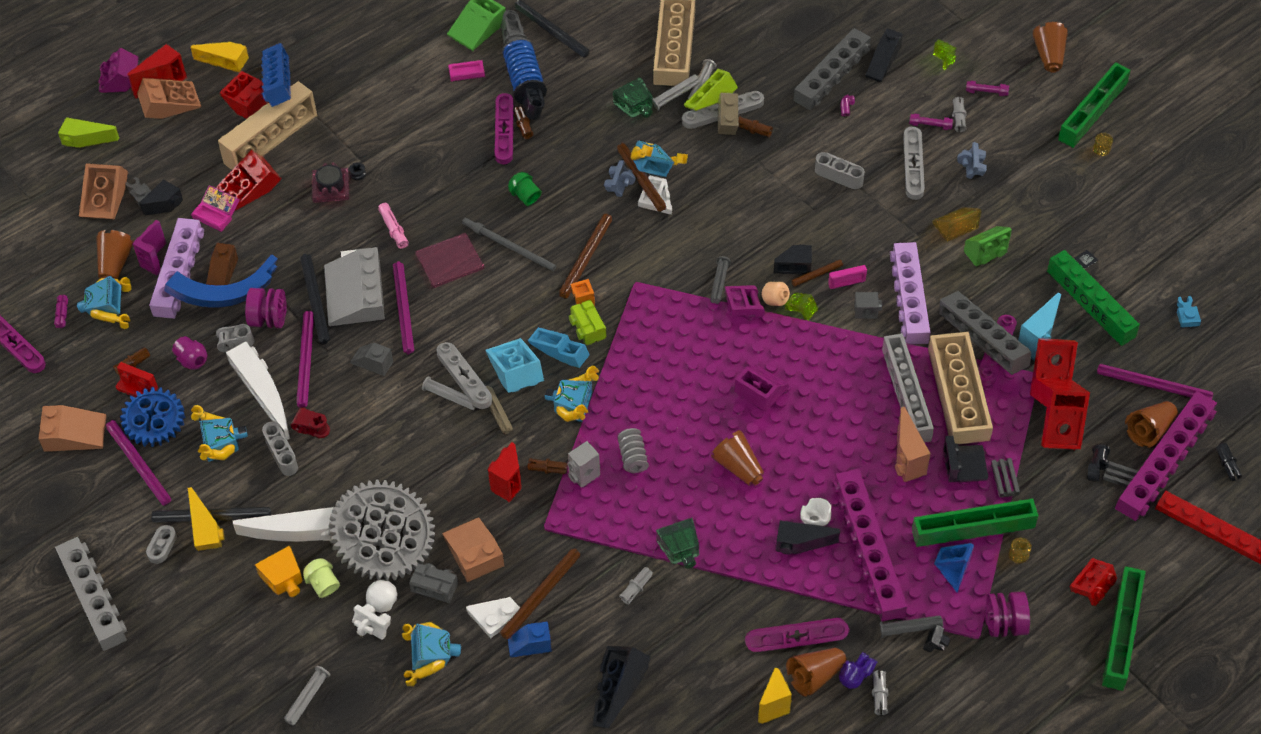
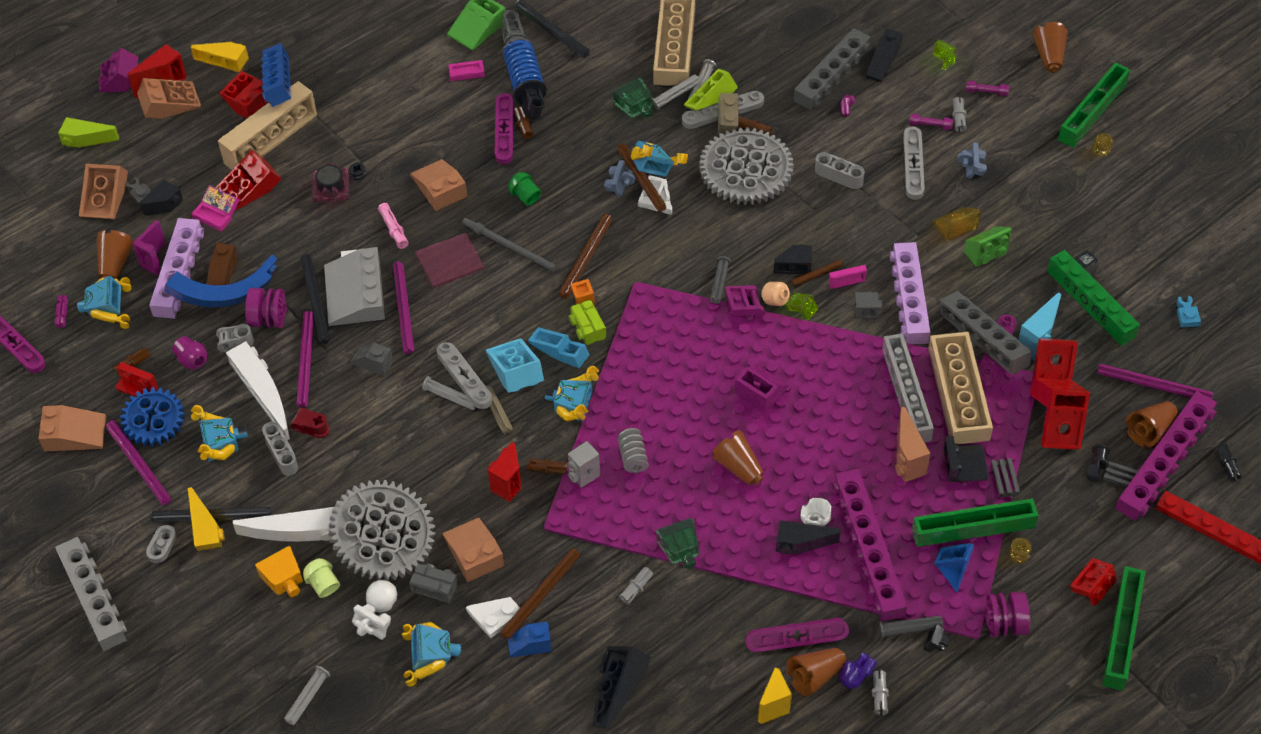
(440, 184): none -> nougat slope
(747, 183): none -> light grey gear

